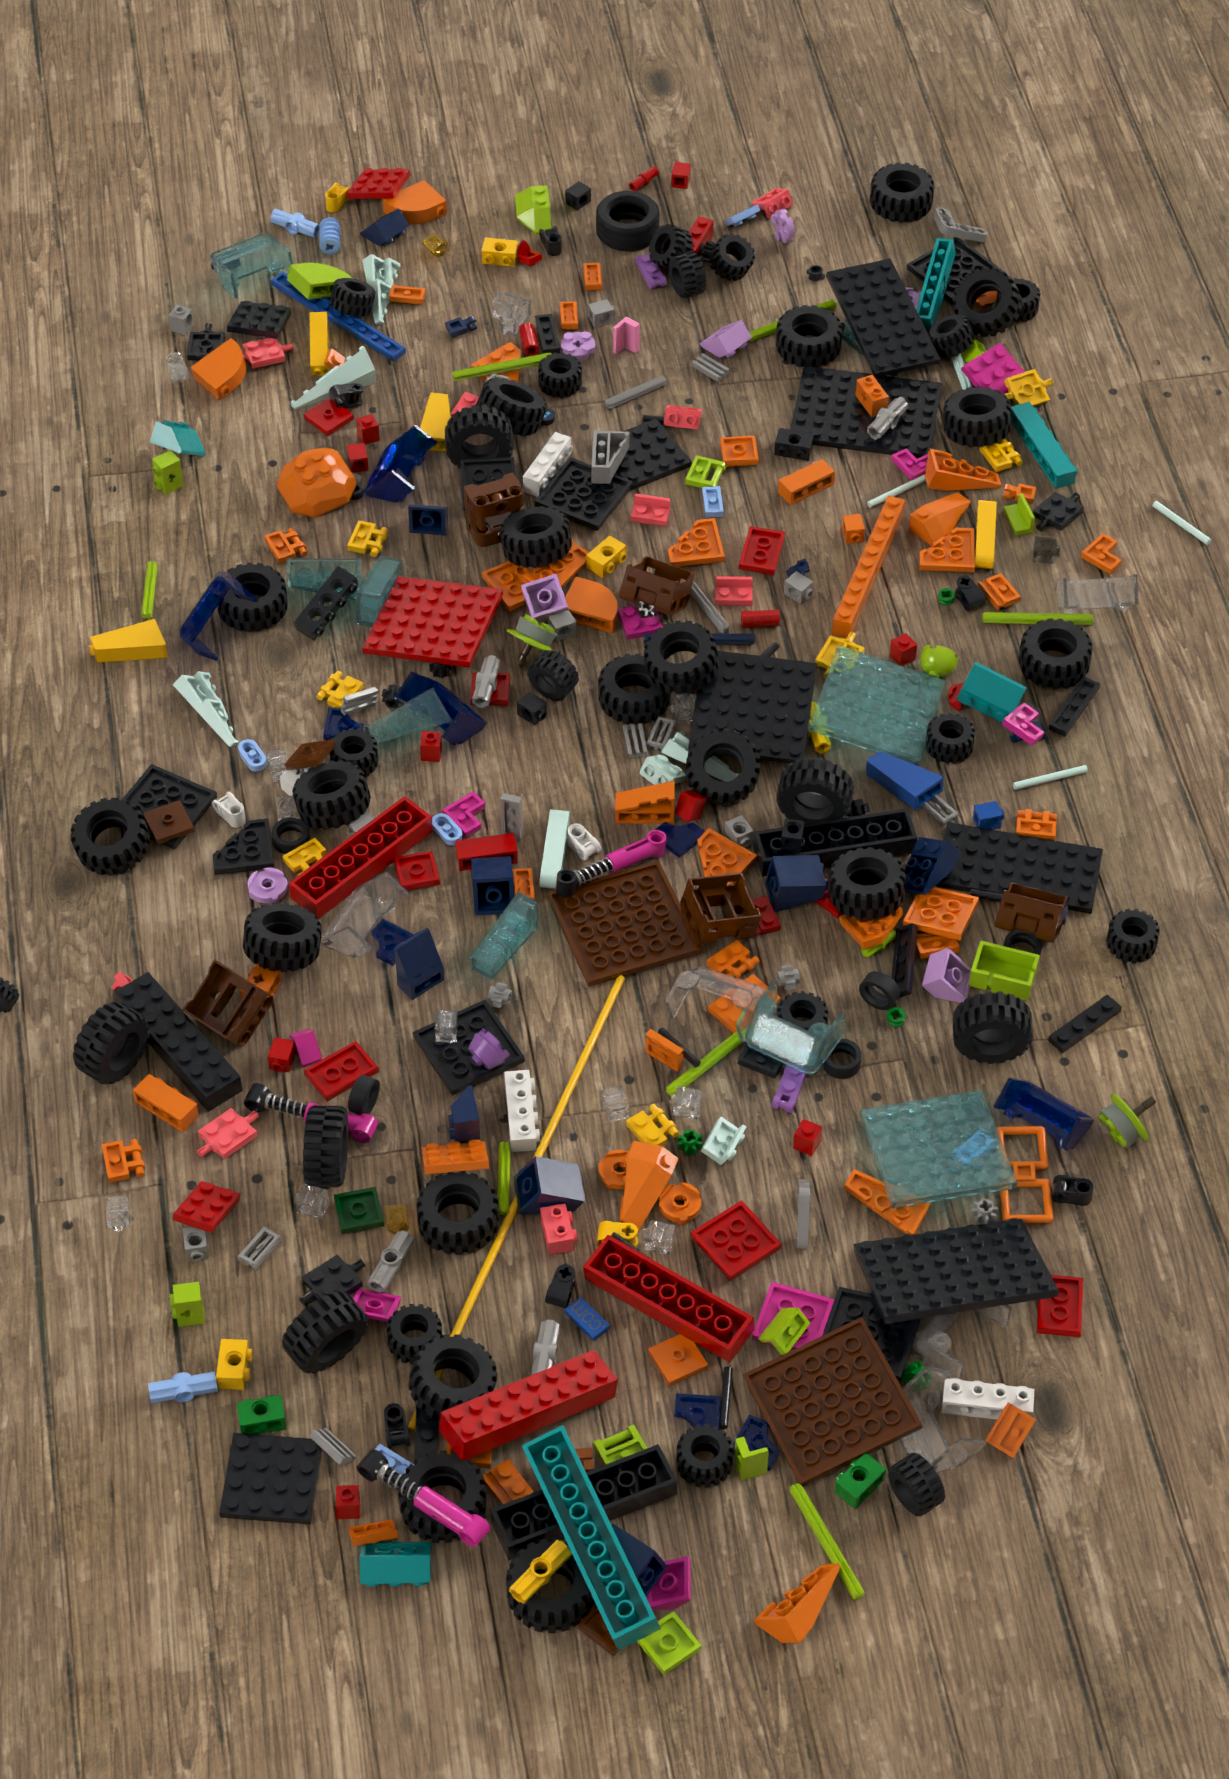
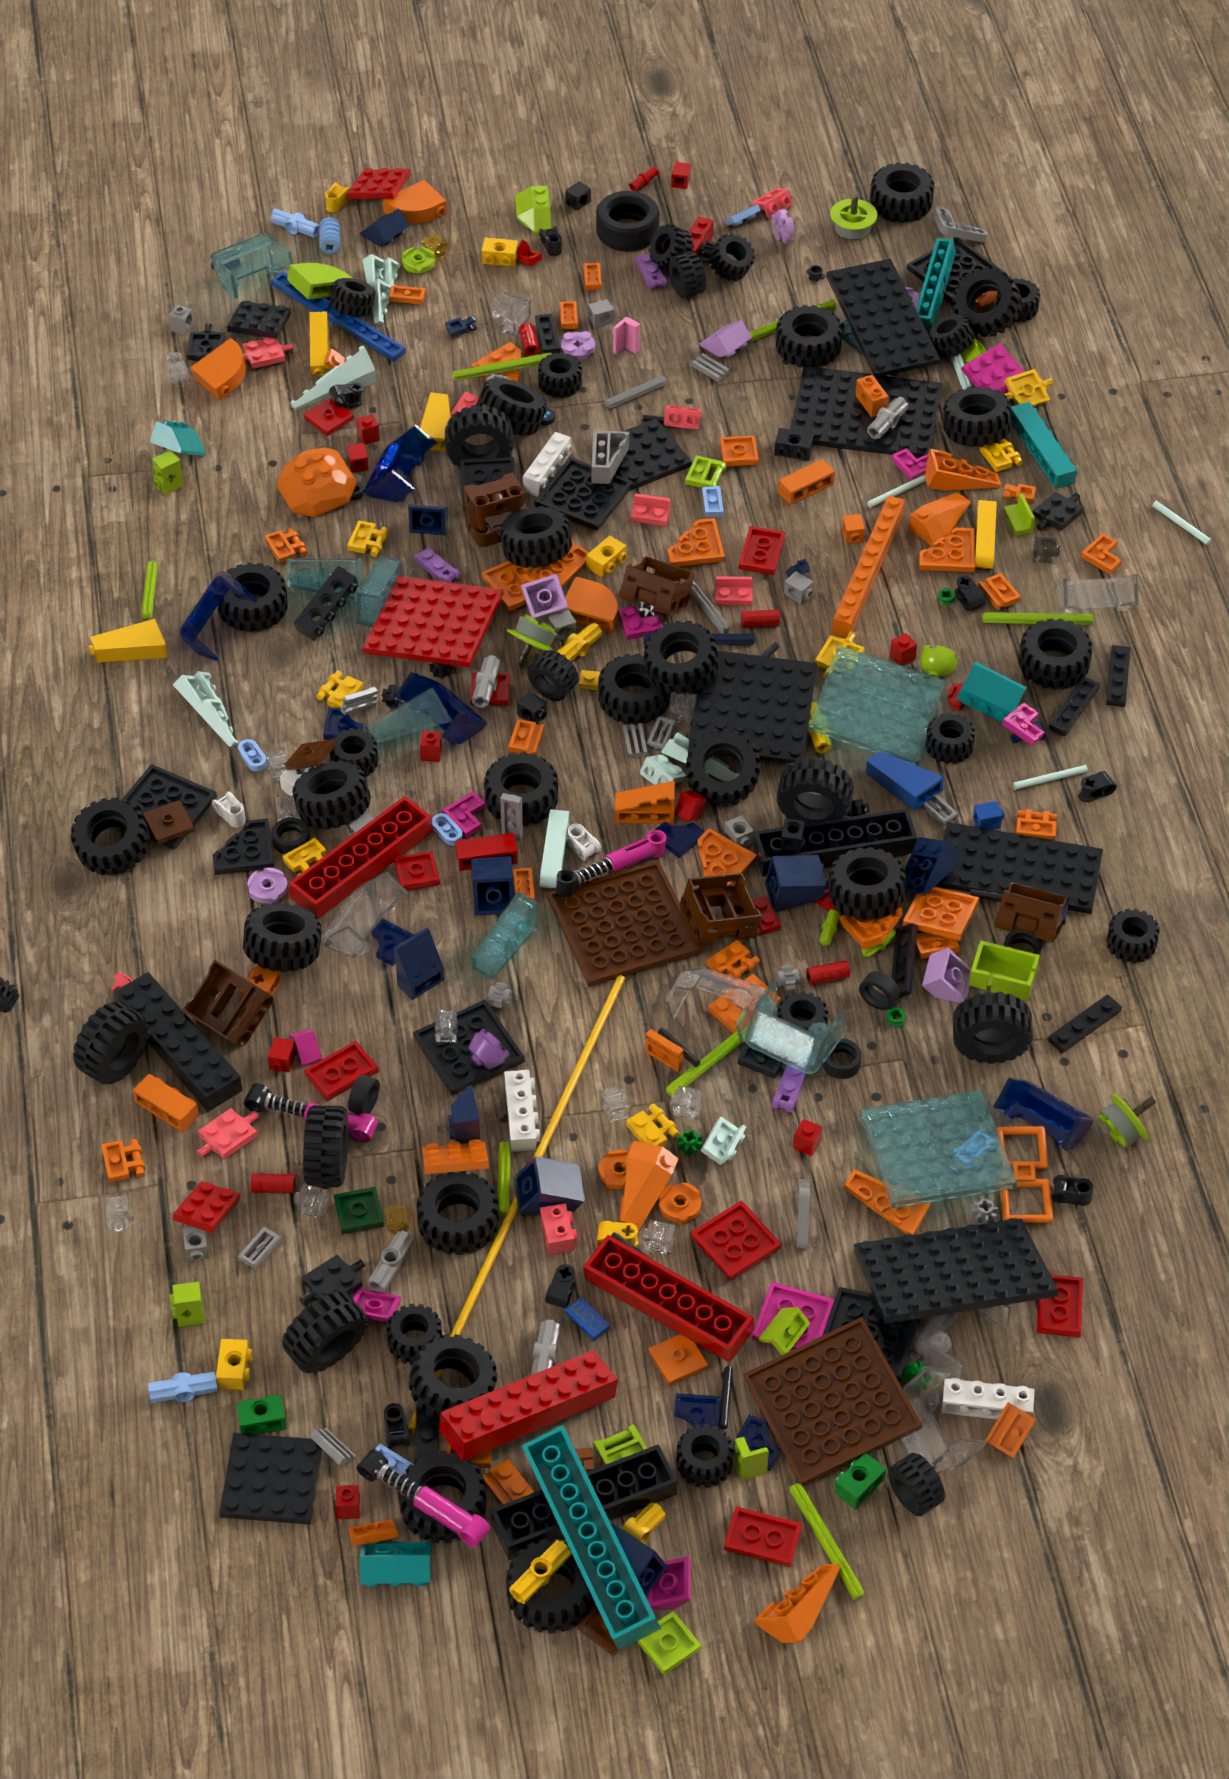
(273, 1183): none -> red axle
(418, 260): none -> lime plate
(436, 566): none -> medium lavender plate
(522, 770): none -> black tyre
(526, 737): none -> orange plate
(580, 643): none -> yellow piece
(589, 680): none -> yellow plate
(645, 1522): none -> yellow piece
(763, 1536): none -> red plate
(828, 972): none -> red axle
(829, 927): none -> lime axle
(853, 218): none -> lime piece
(1096, 786): none -> black piece
(1118, 676): none -> black plate

